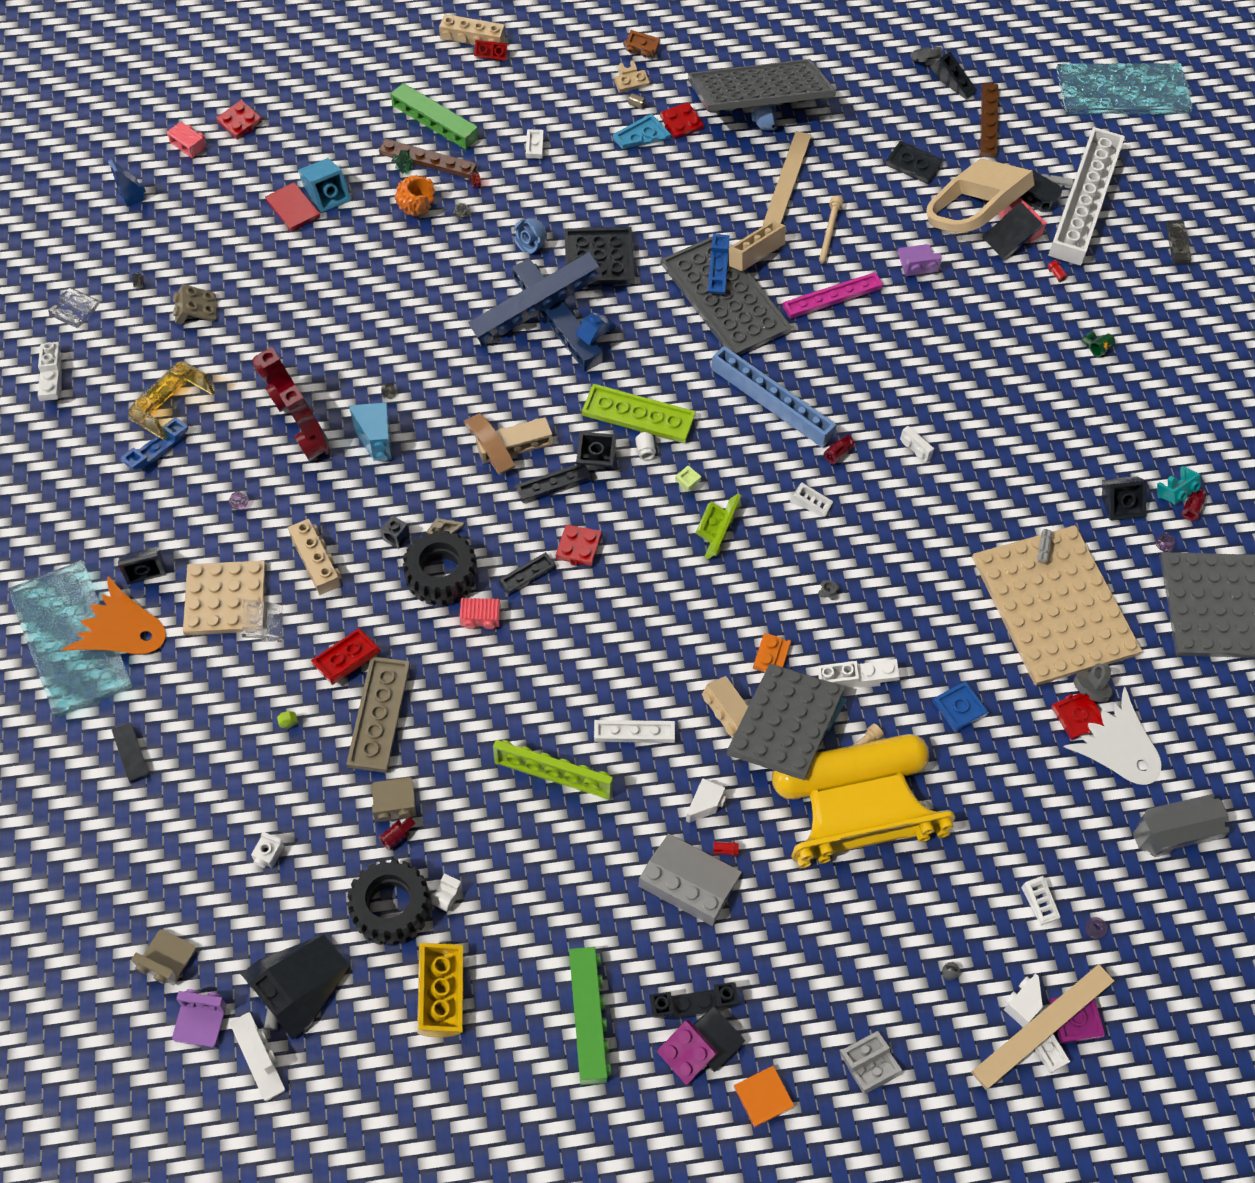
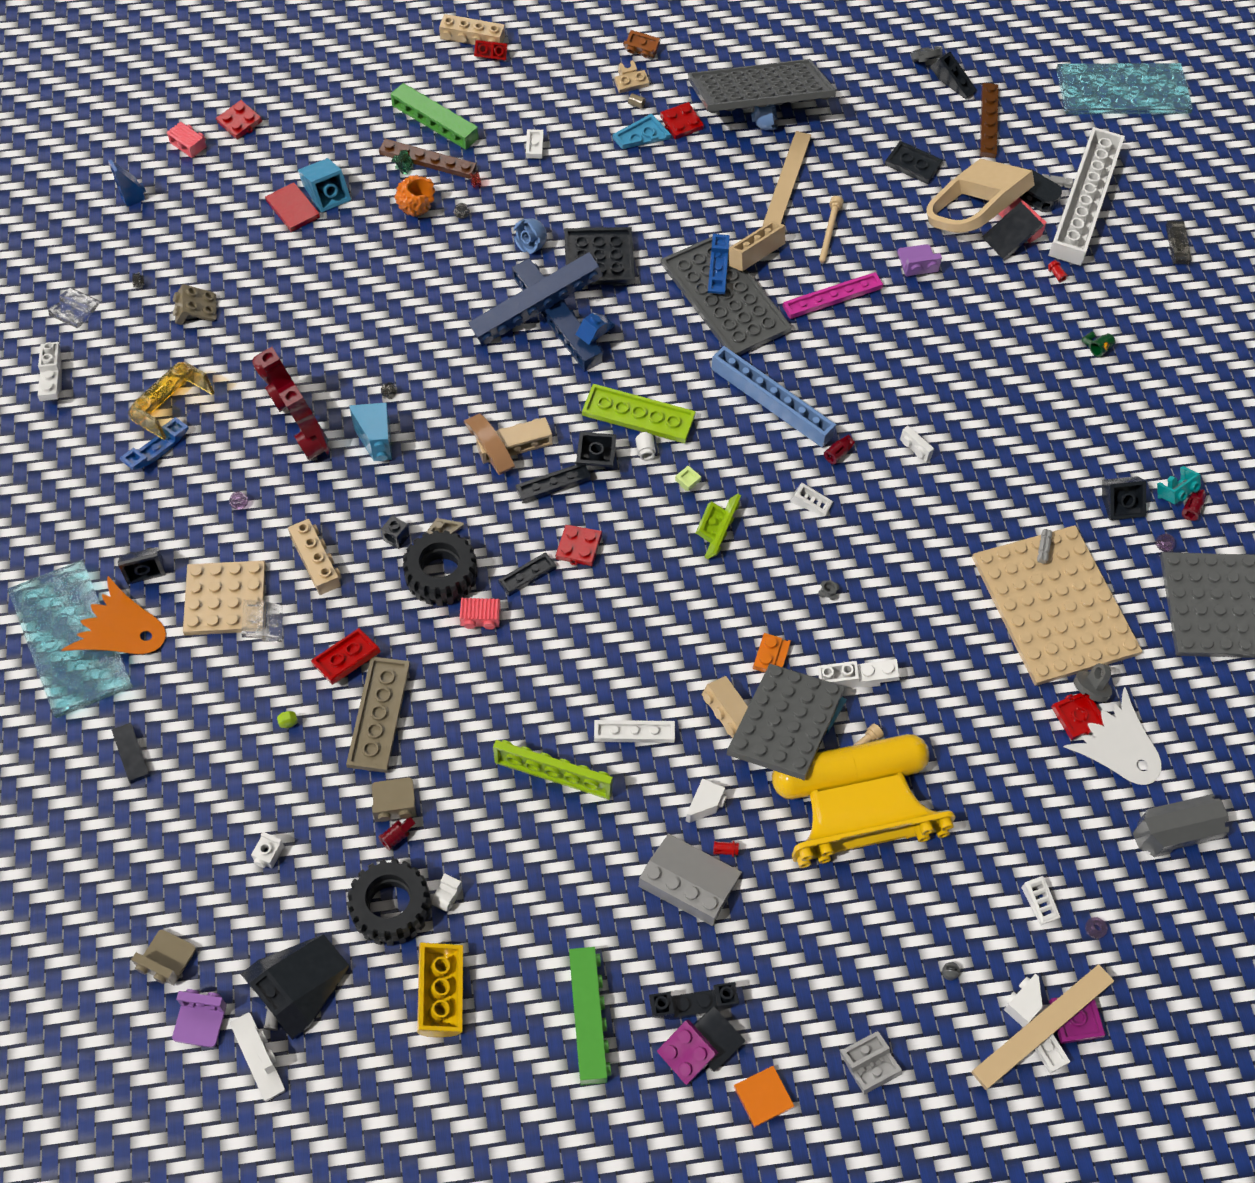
(960, 706): blue plate -> none

